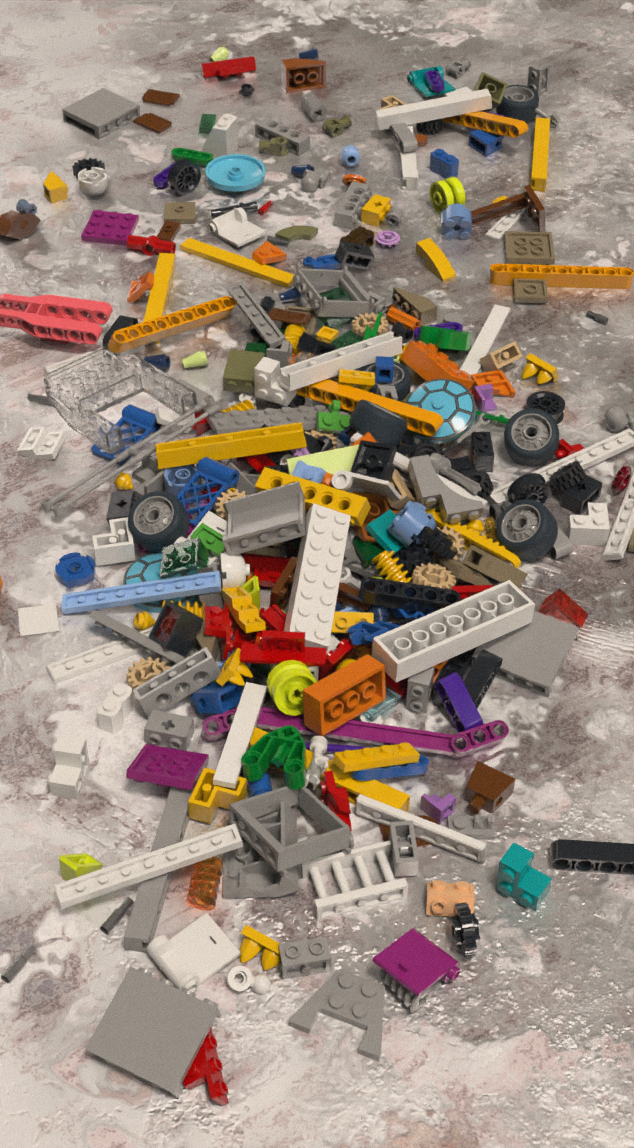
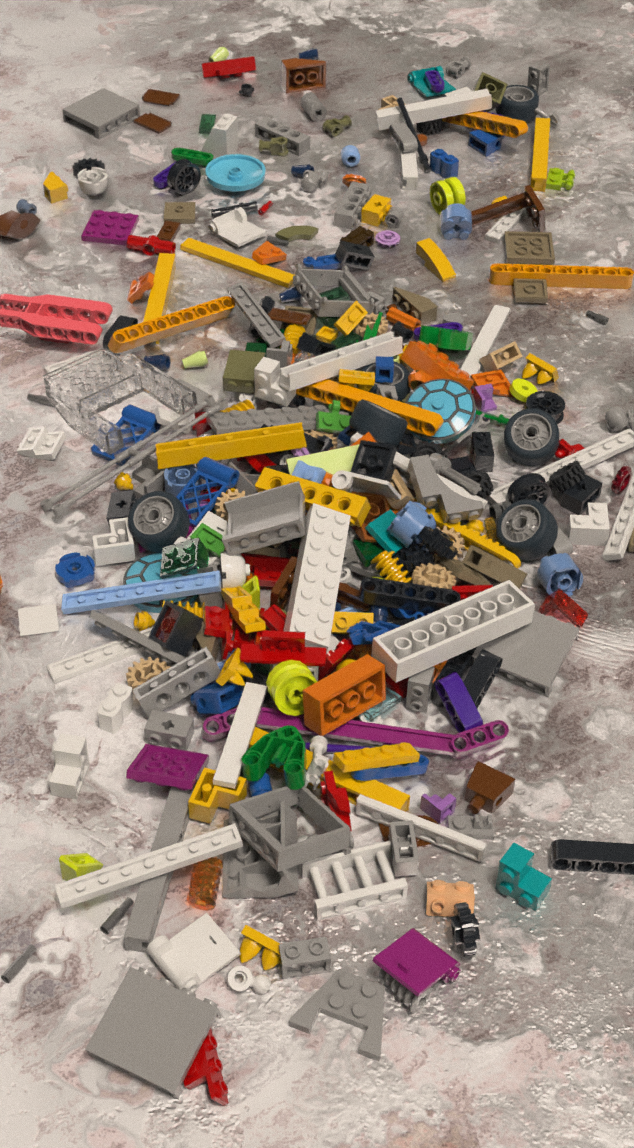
(350, 318): none -> yellow tile
(417, 378): none -> orange rock
(422, 157): none -> black bar
(522, 389): none -> neon yellow piece
(558, 179): none -> lime plate
(559, 572): none -> medium blue brick

